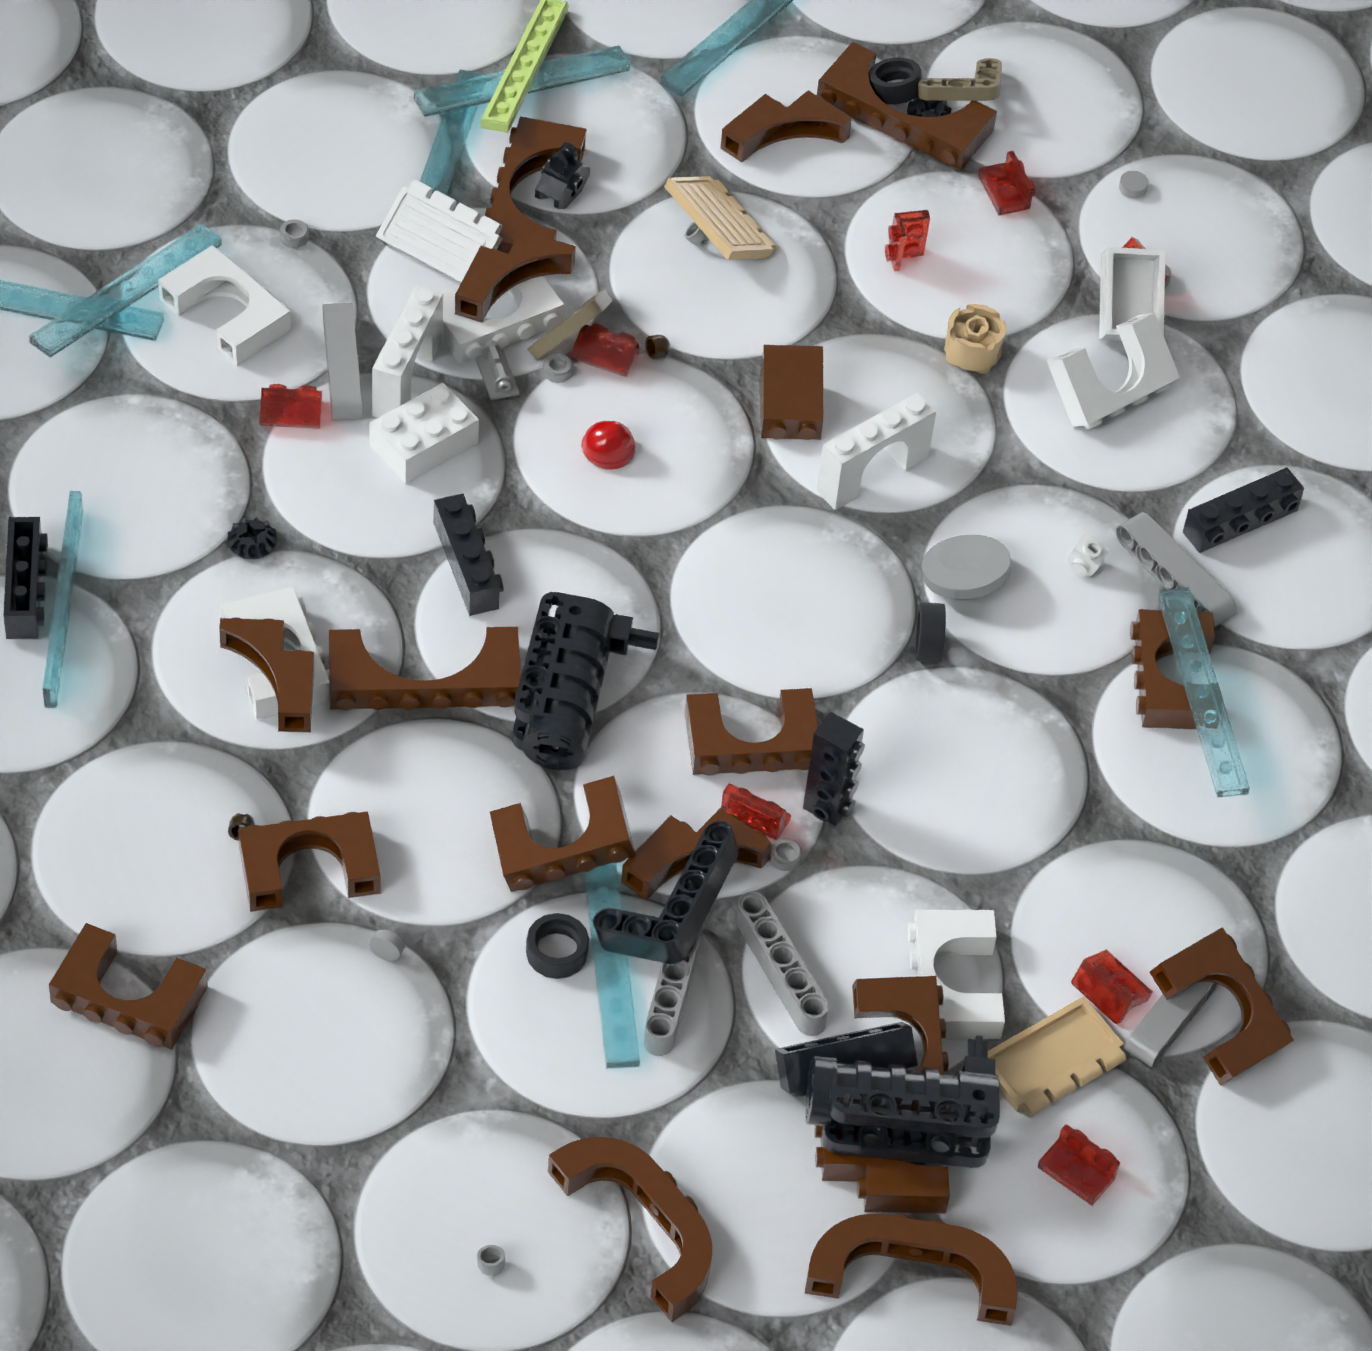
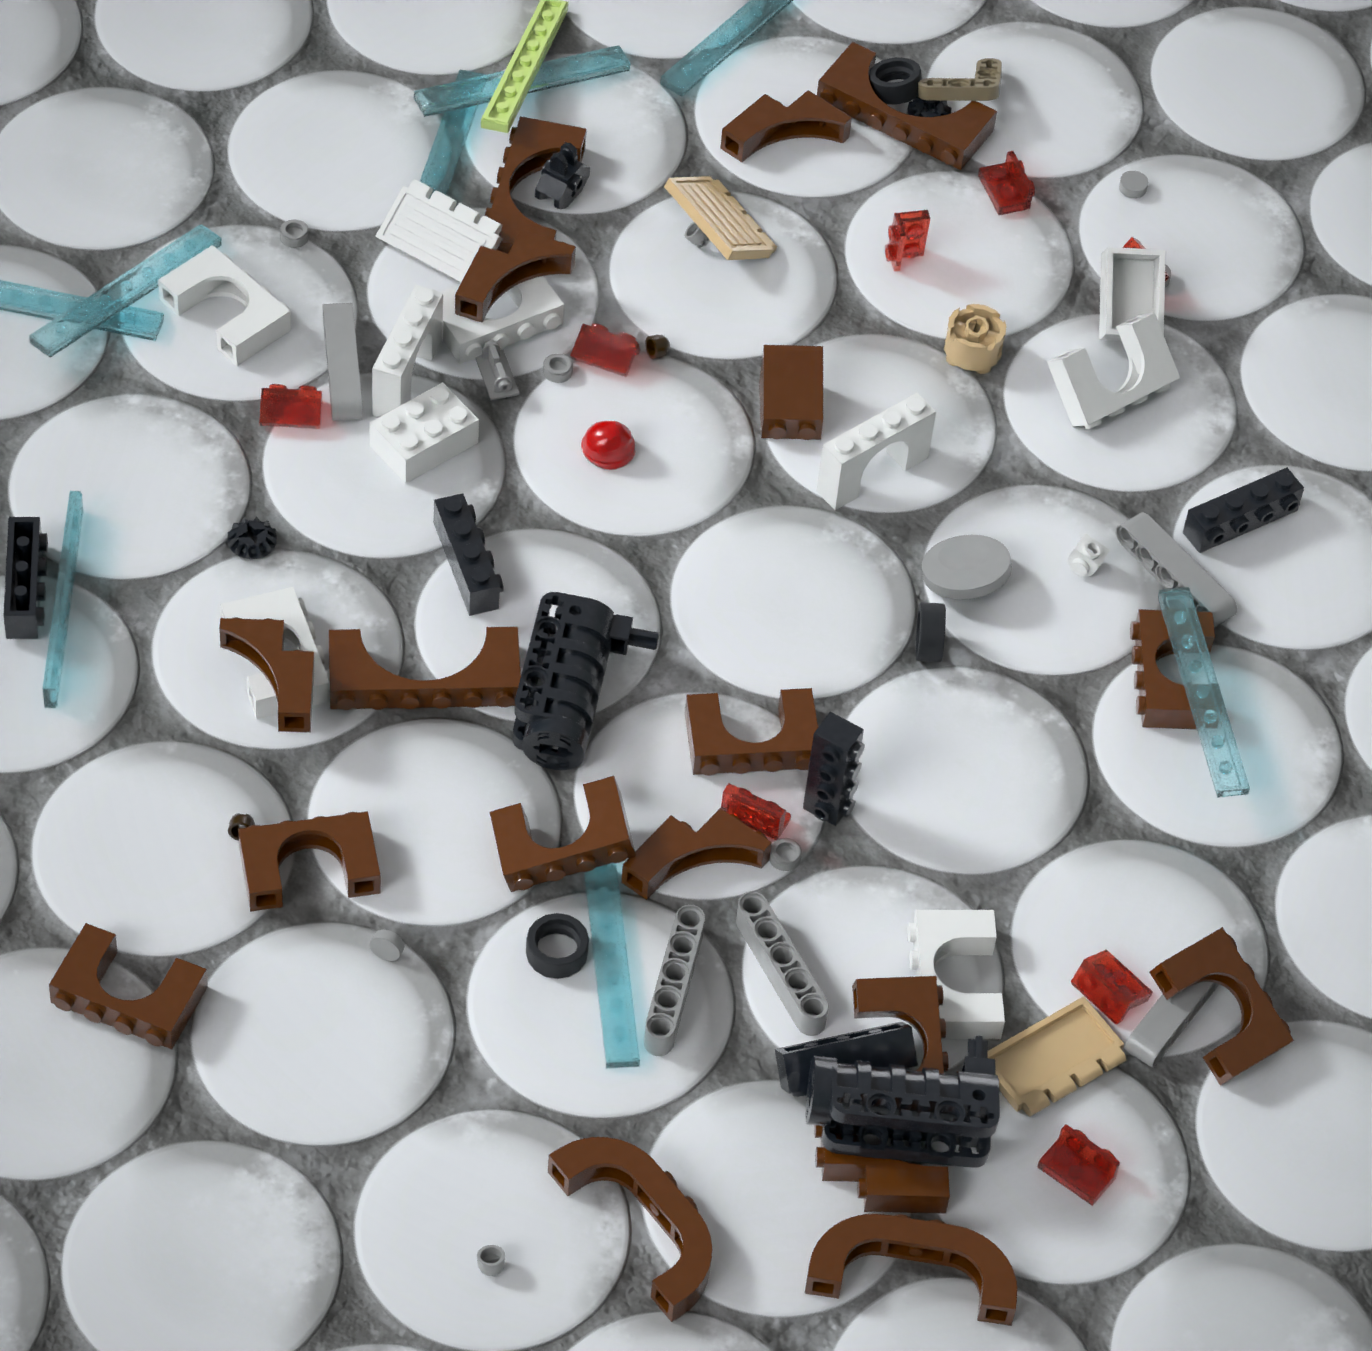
(581, 317): dark tan beam -> none
(675, 930): black beam -> none

